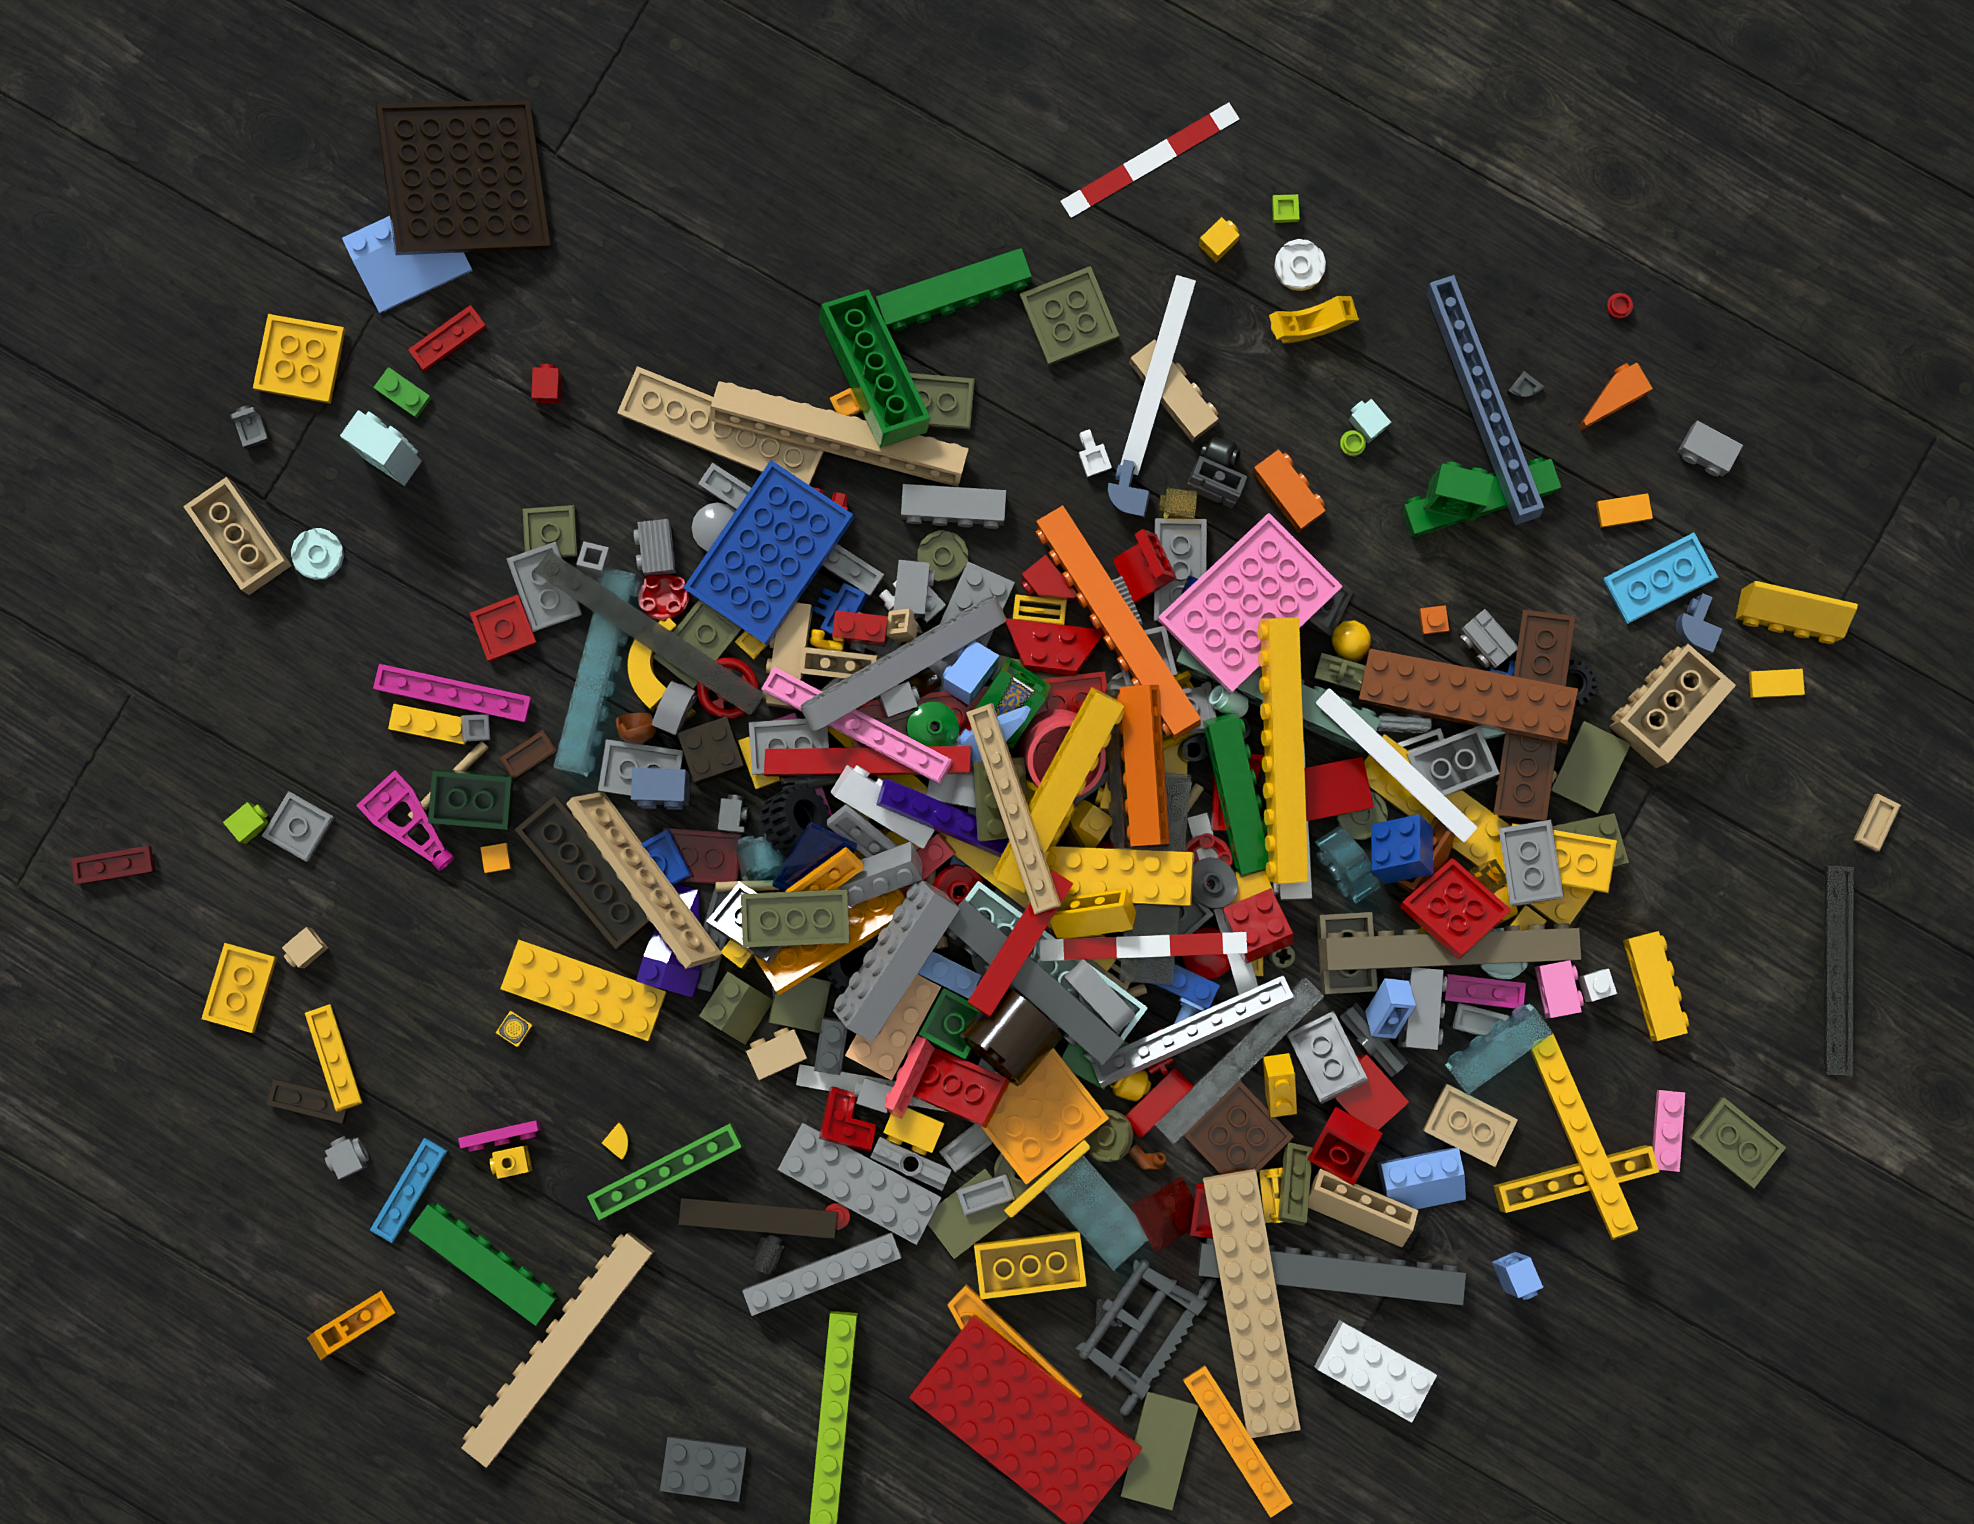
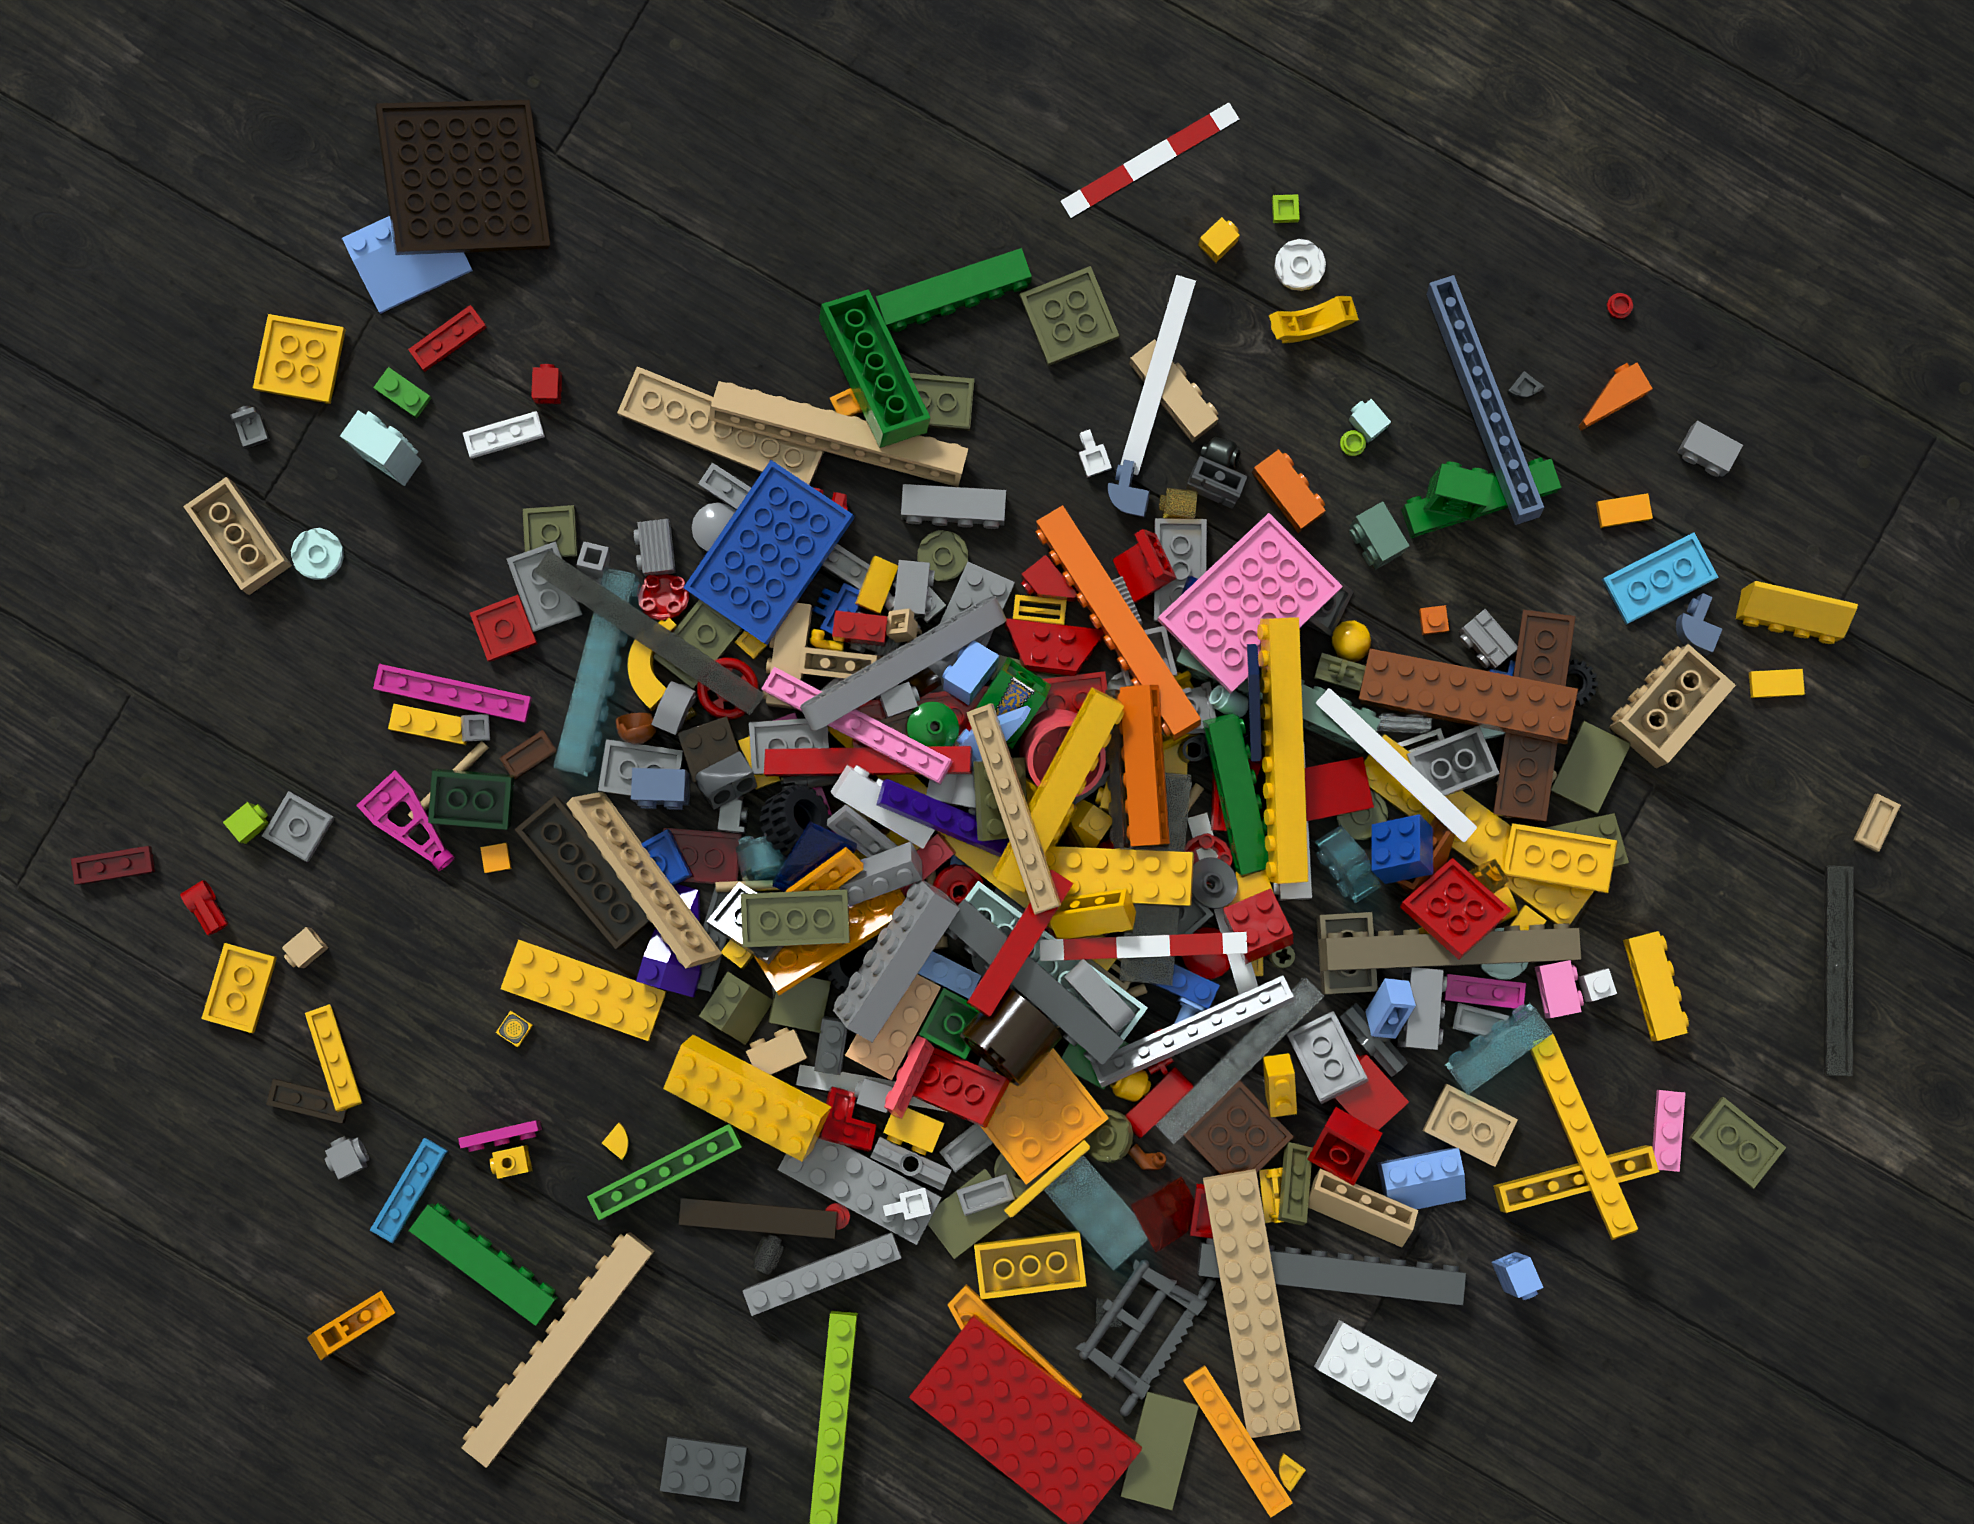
(201, 902): none -> red piece
(503, 434): none -> white tile
(726, 780): none -> dark grey piece
(747, 1097): none -> yellow brick
(876, 584): none -> yellow tile
(912, 1204): none -> white plate
(1254, 702): none -> dark blue tile
(1289, 1471): none -> yellow tile
(1378, 536): none -> sand green brick
(1531, 863): light grey tile -> none

